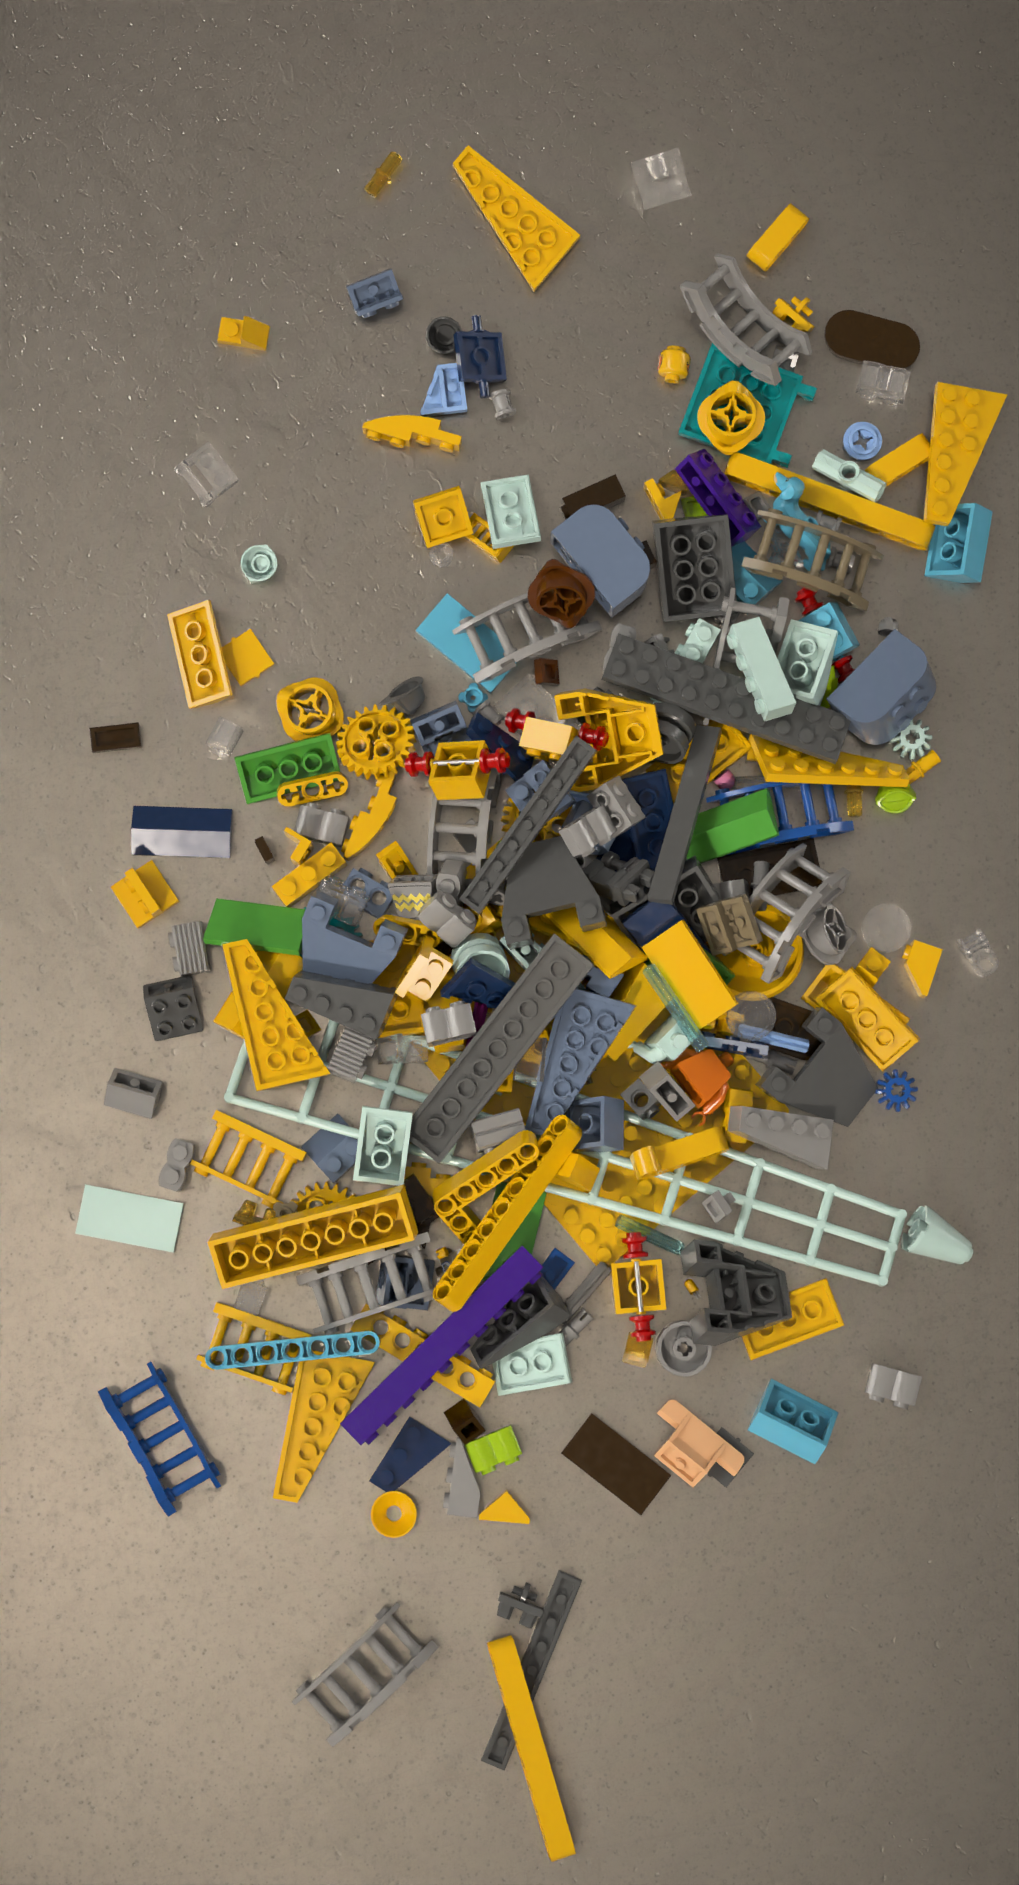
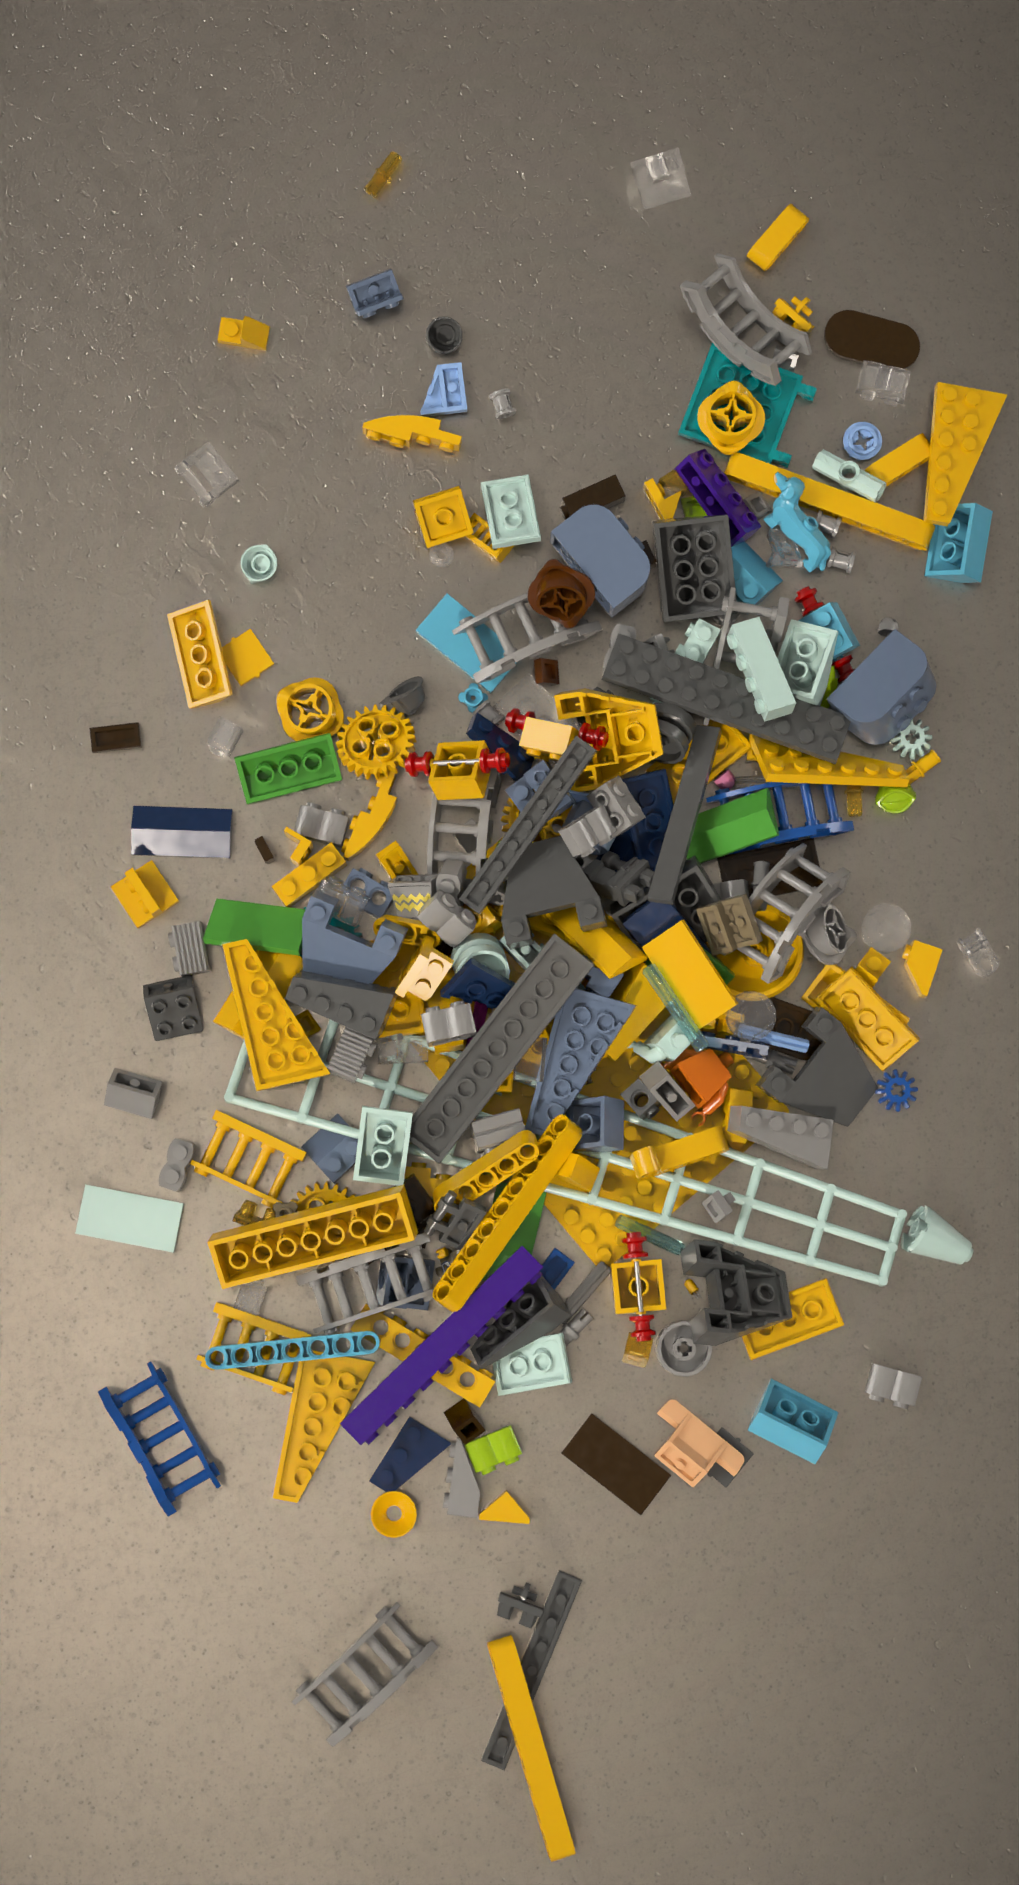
(328, 777): yellow beam -> none
(440, 722): sand blue brick -> none
(461, 1224): none -> dark grey plate
(480, 356): dark blue plate -> none
(525, 226): yellow wing -> none
(674, 364): yellow head -> none
(812, 579): dark tan fence -> none

